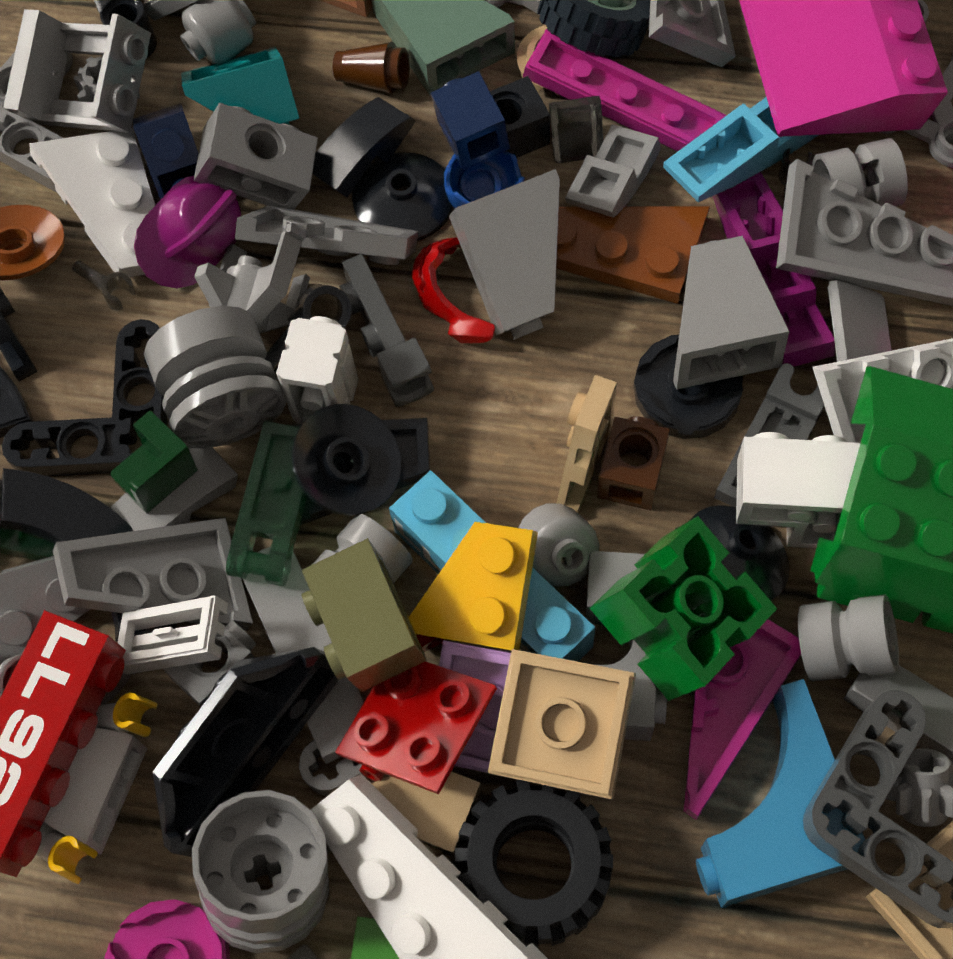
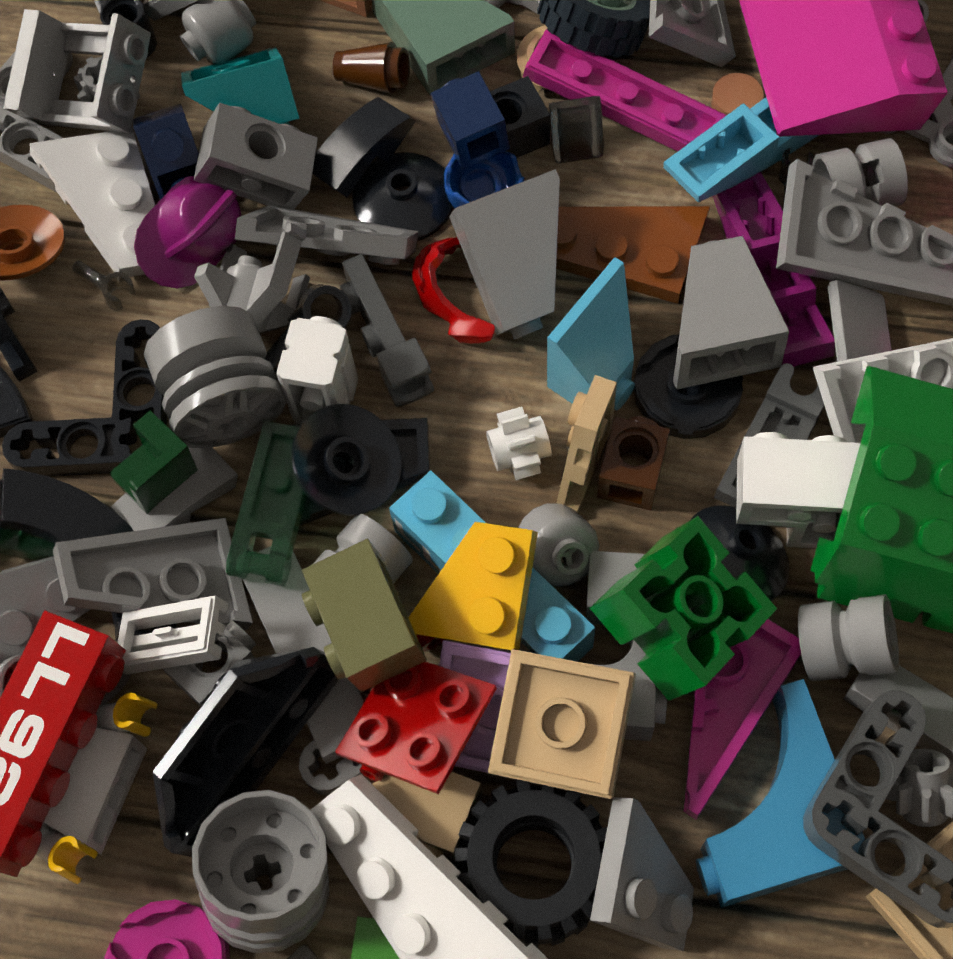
(519, 443): none -> white gear
(594, 340): none -> medium azure slope
(615, 173): light grey slope -> none
(641, 882): none -> light grey wing
(735, 90): none -> nougat tile

